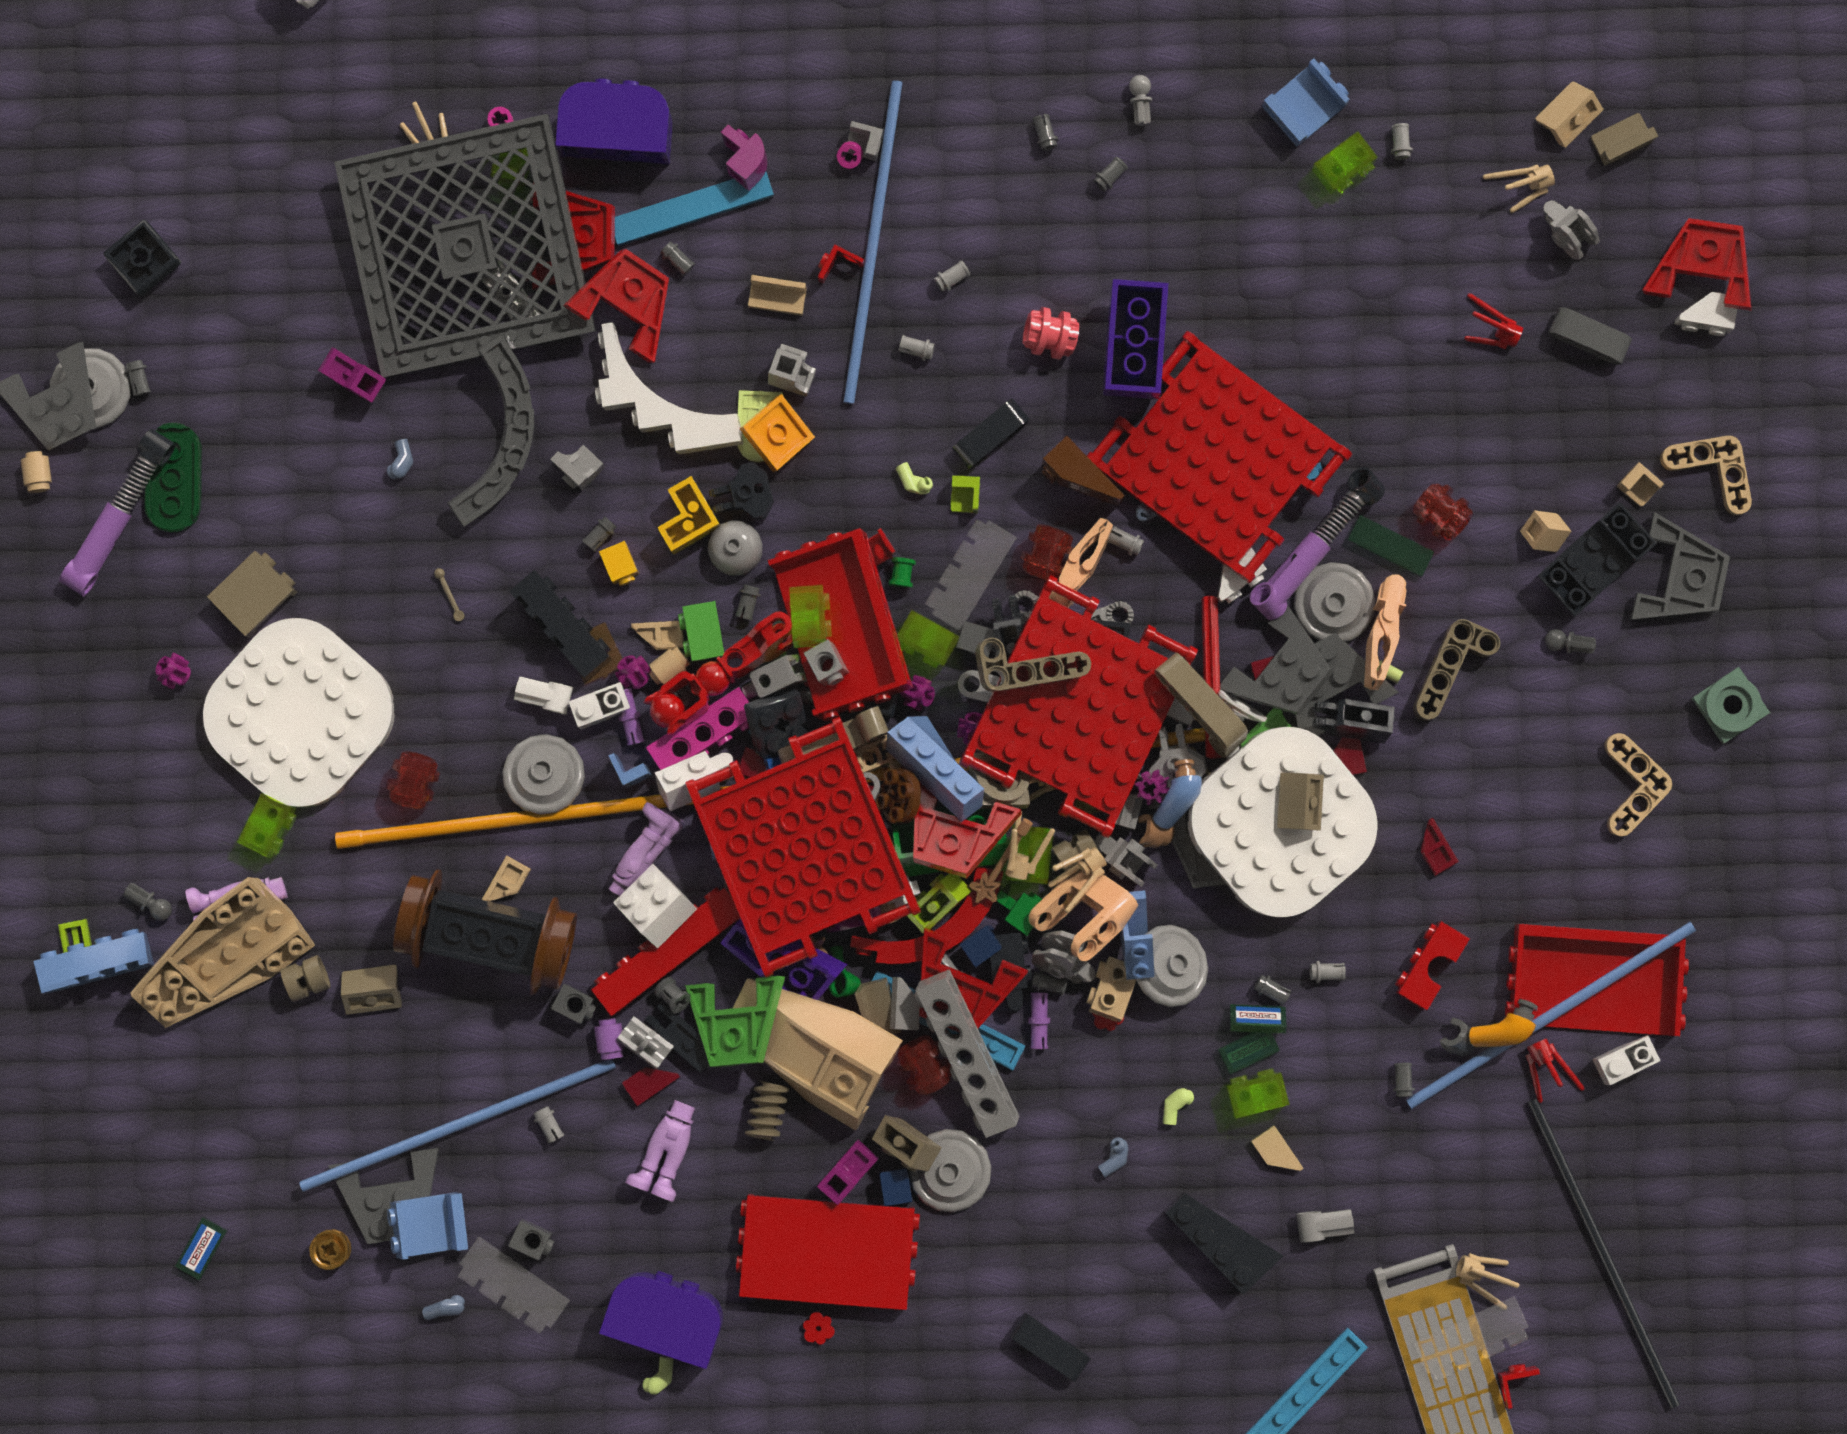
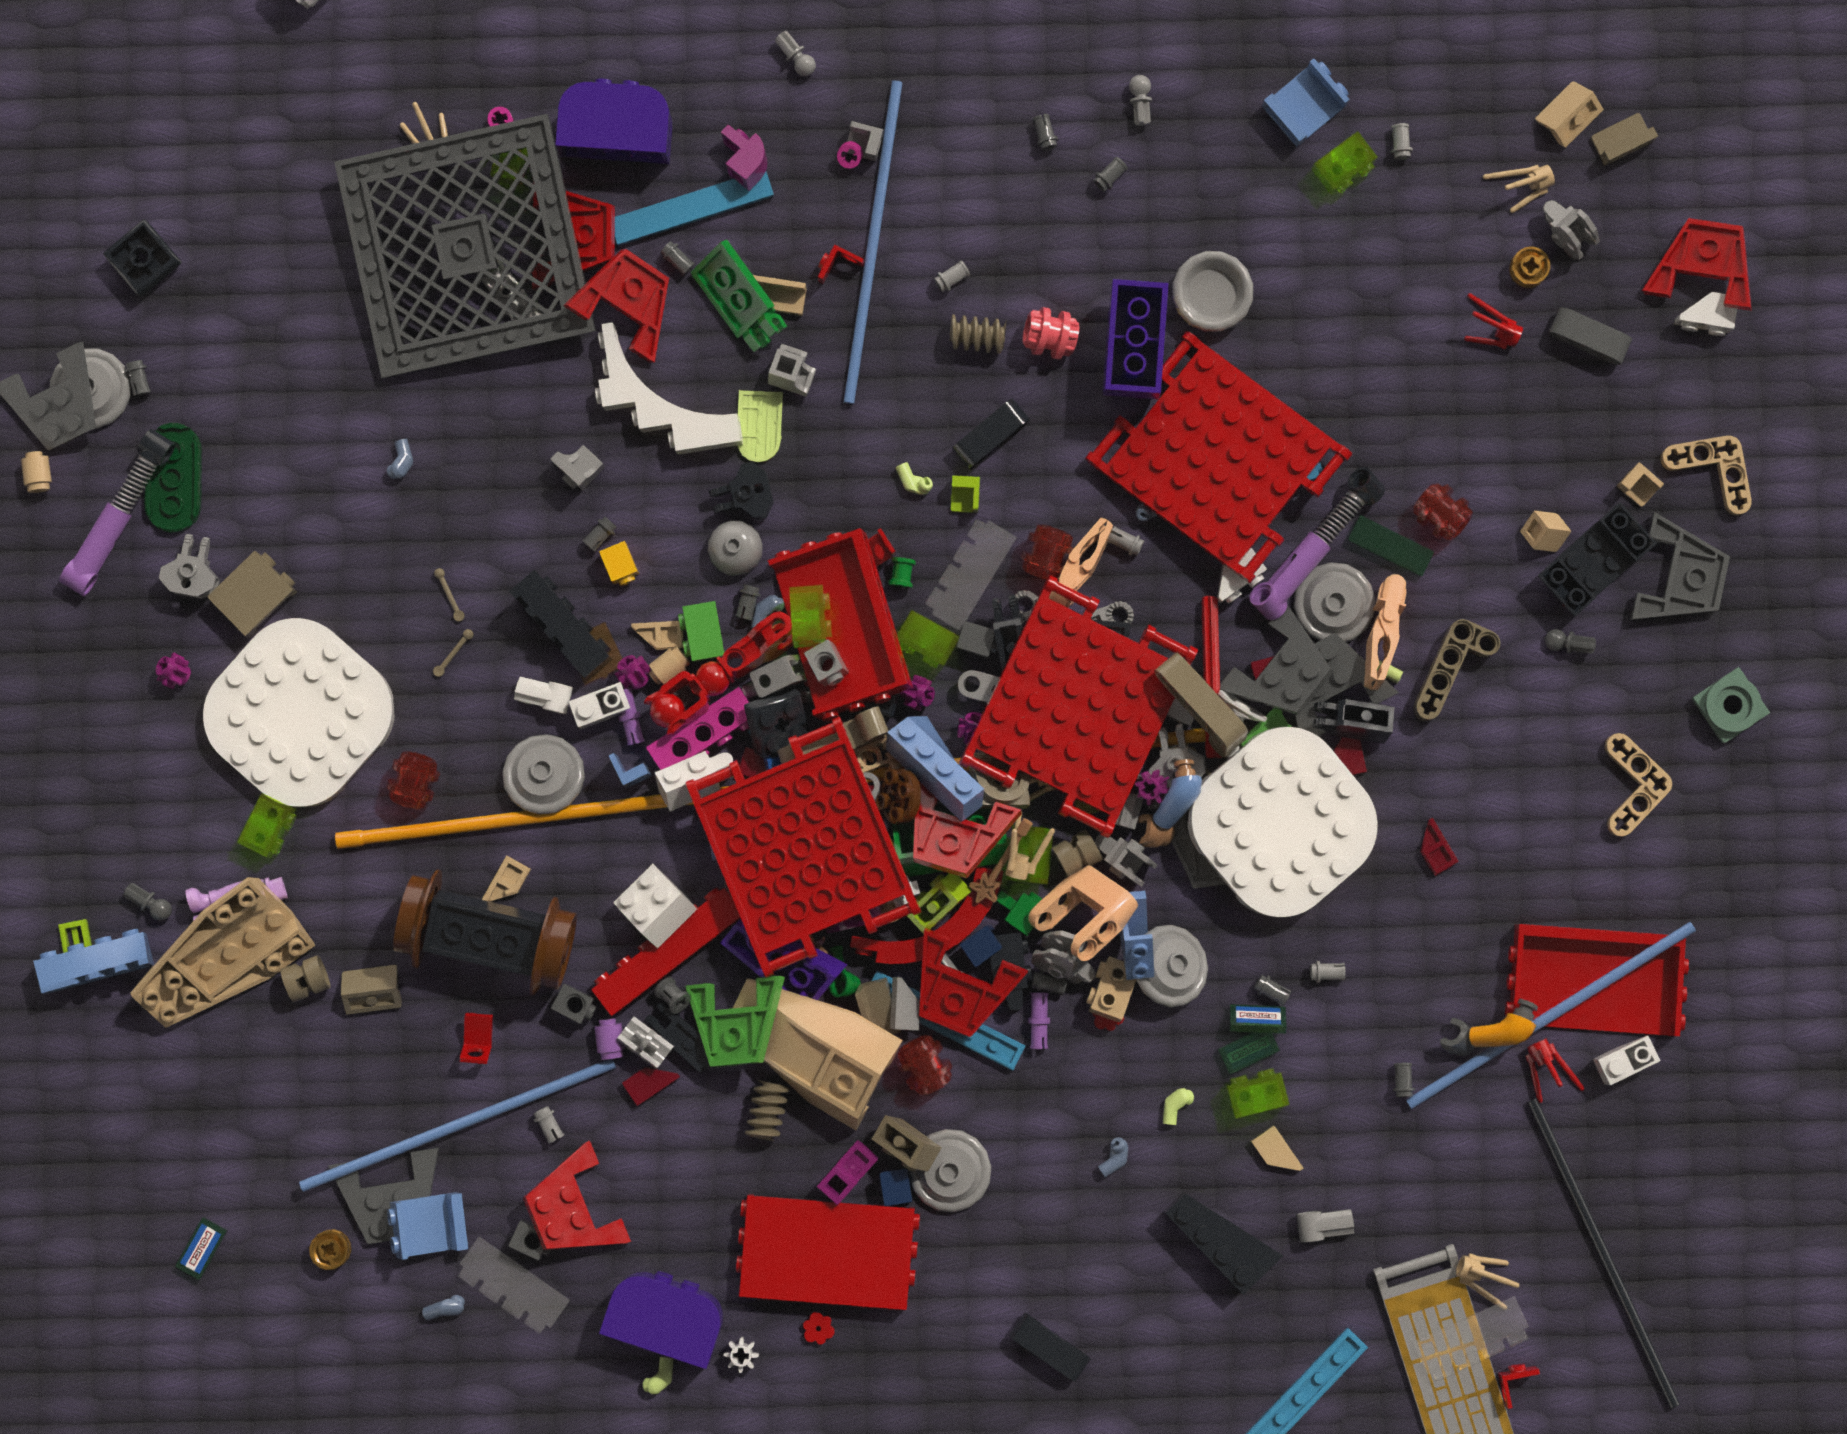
(190, 568): none -> light grey hinge
(351, 375): magenta brick -> none
(440, 670): none -> dark tan hinge
(477, 1037): none -> red bracket
(516, 434): dark grey plate -> none
(561, 1212): none -> red wing
(647, 847): lavender piece -> none
(670, 1136): lavender piece -> none
(695, 517): yellow brick -> none
(735, 1359): none -> white gear
(738, 296): none -> green tile
(766, 607): none -> sand blue arm
(777, 433): light orange plate -> none
(804, 63): none -> light grey axle
(917, 347): light grey pin -> none
(944, 988): light grey brick -> none
(977, 334): none -> dark tan piece
(1034, 667): dark tan beam -> none
(1077, 472): reddish brown slope -> none
(1089, 862): tan plant -> none
(1212, 291): none -> light grey piece
(1300, 801): dark tan panel -> none
(1416, 984): red arch -> none
(1529, 267): none -> pearl gold wheel

